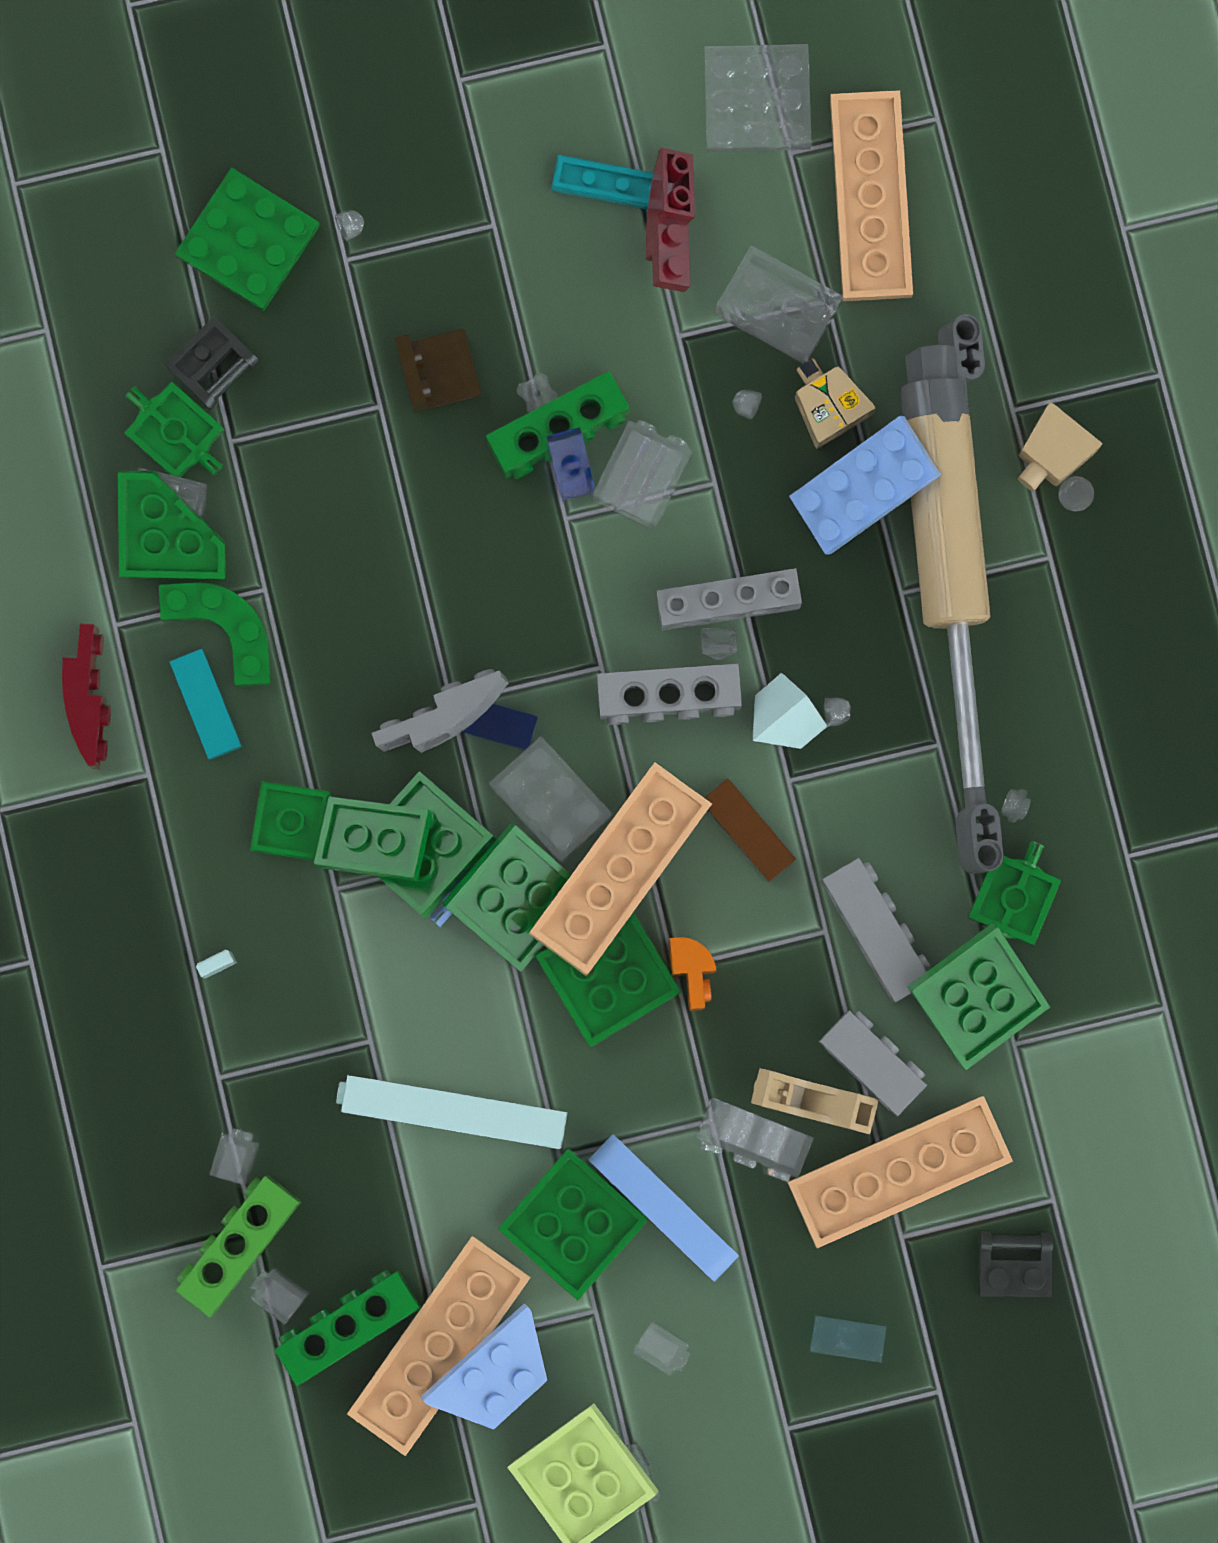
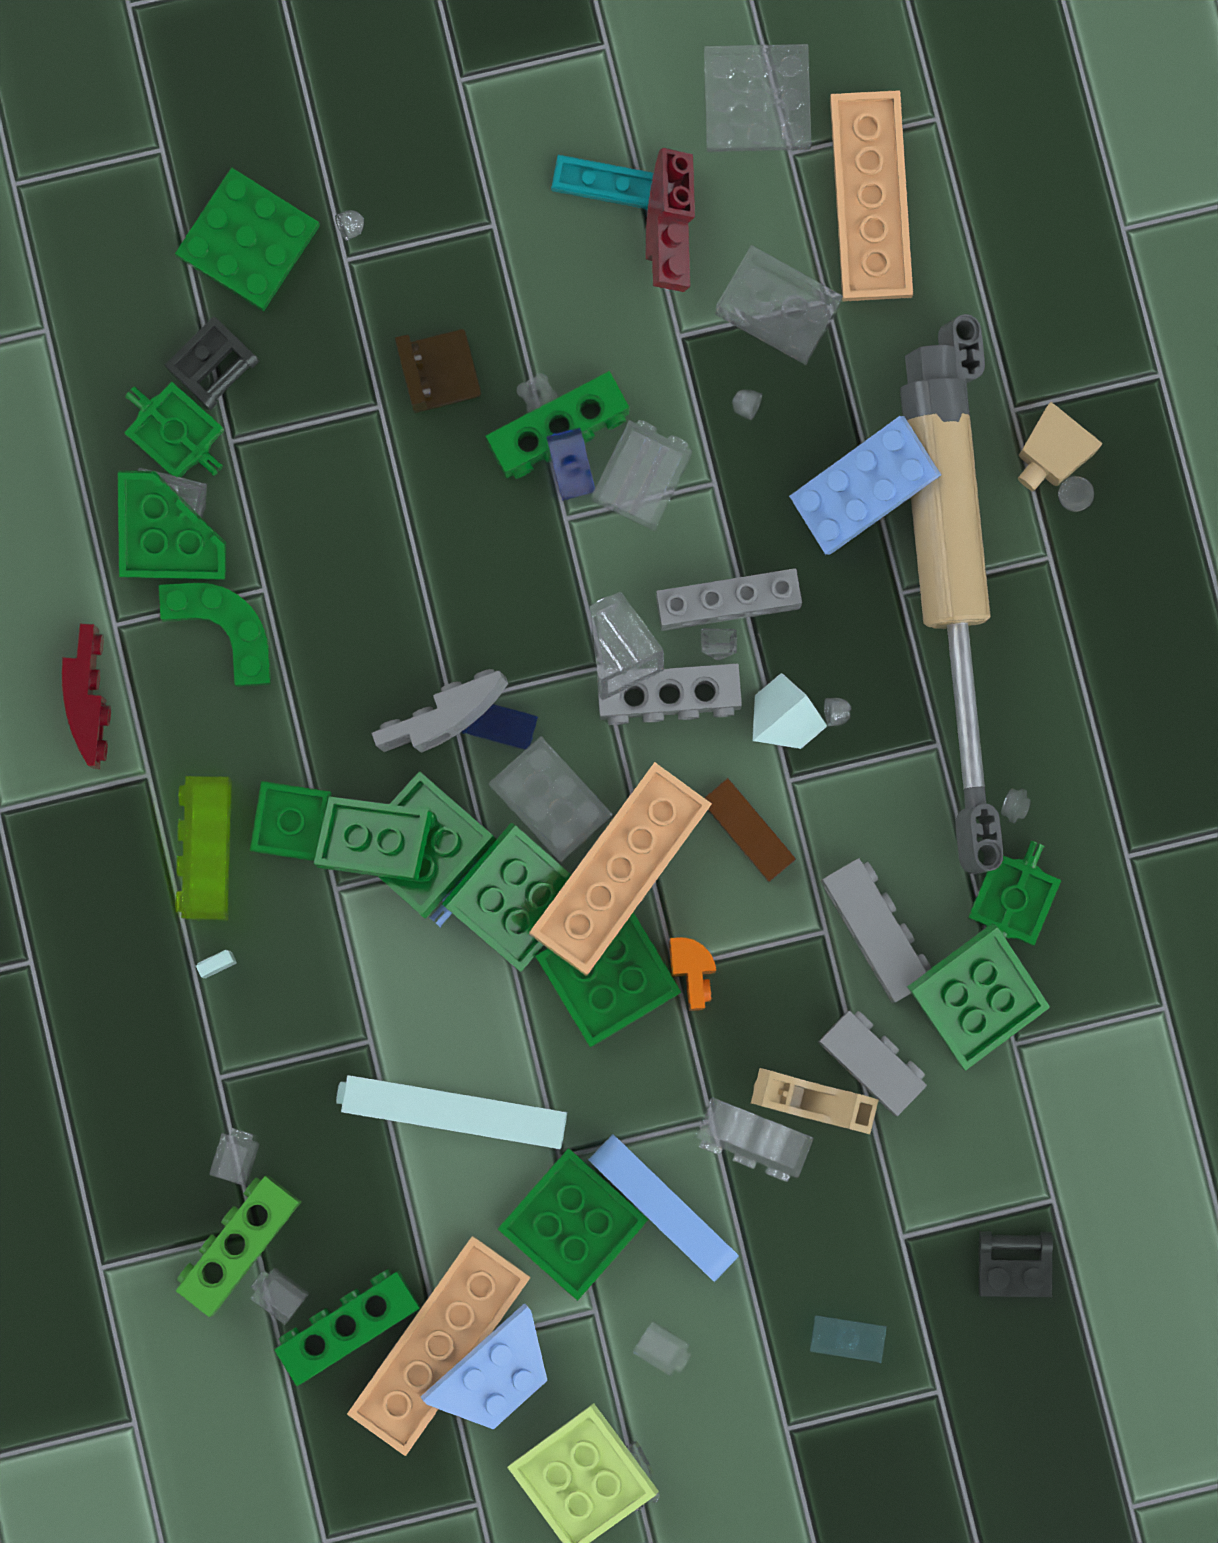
(205, 704): teal tile -> none
(205, 848): none -> clear neon green brick
(622, 646): none -> clear slope
(830, 402): tan torso -> none
(900, 1171): light nougat plate -> none

